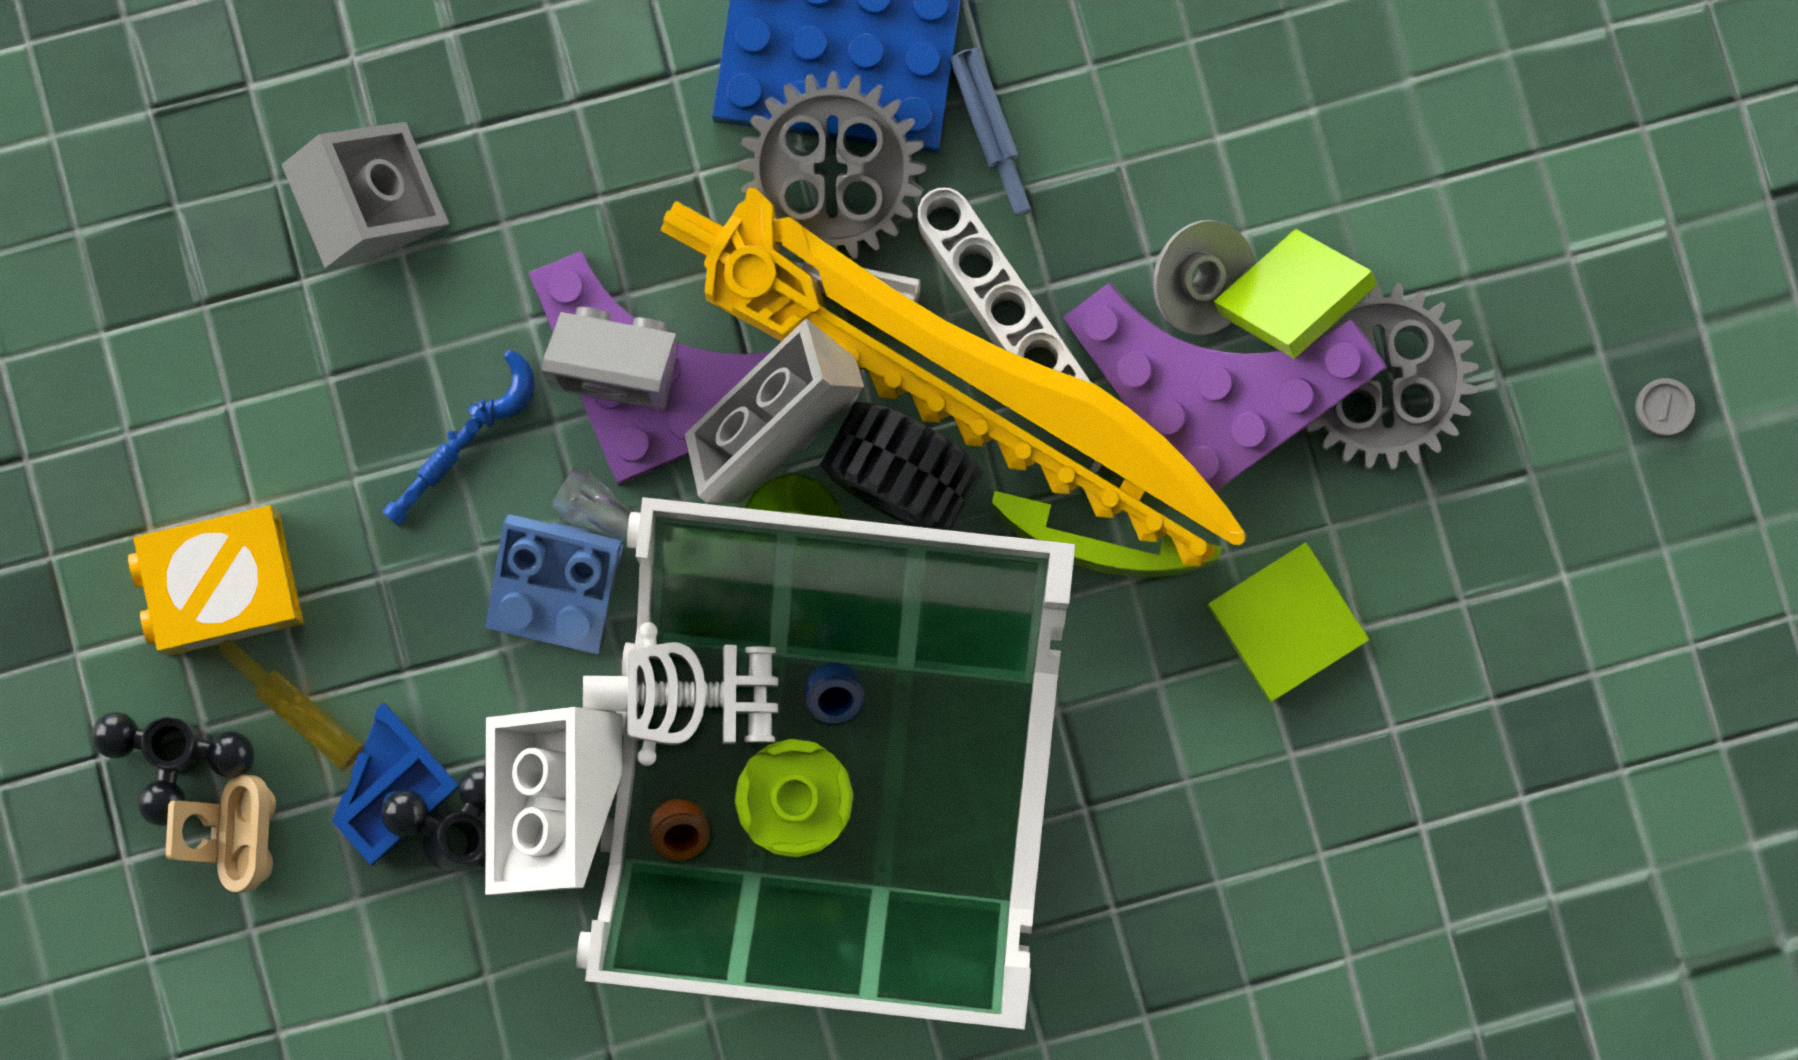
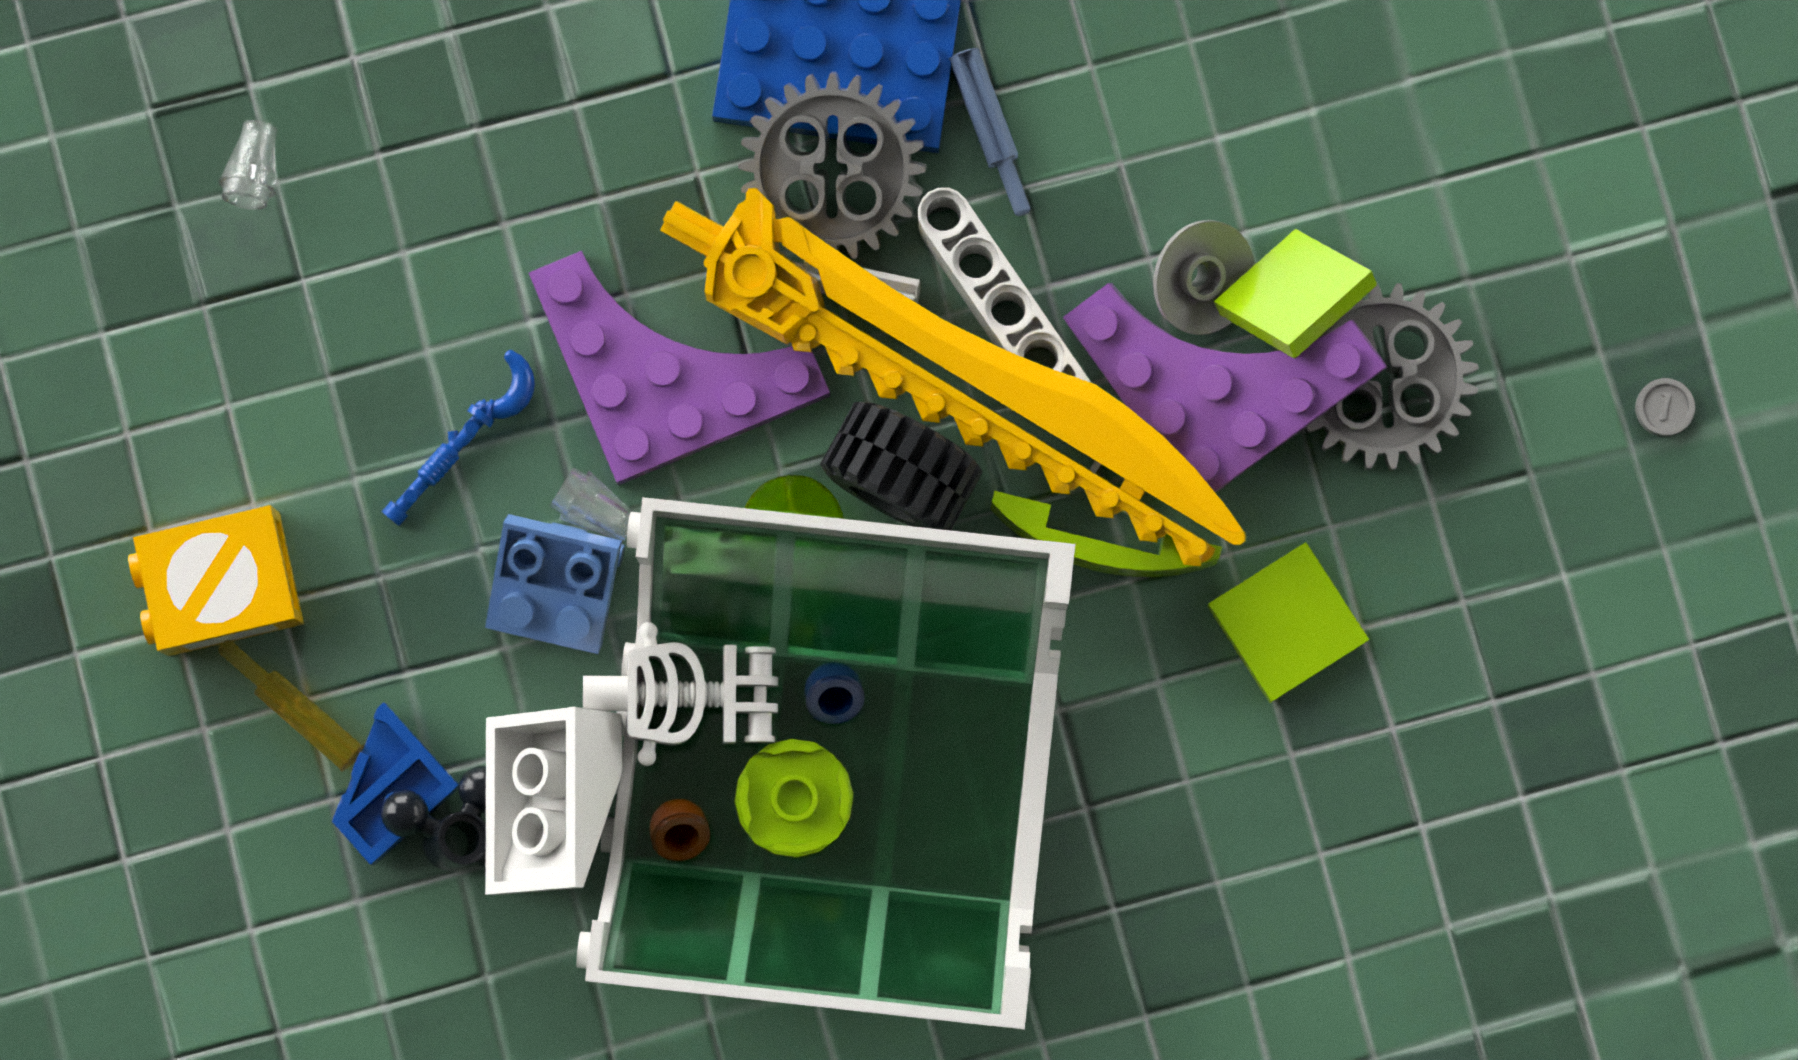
(118, 735): black piece -> none
(237, 833): tan bracket -> none
(250, 171): none -> clear cone
(364, 192): light grey slope -> none
(611, 358): light grey slope -> none
(771, 414): light grey slope -> none

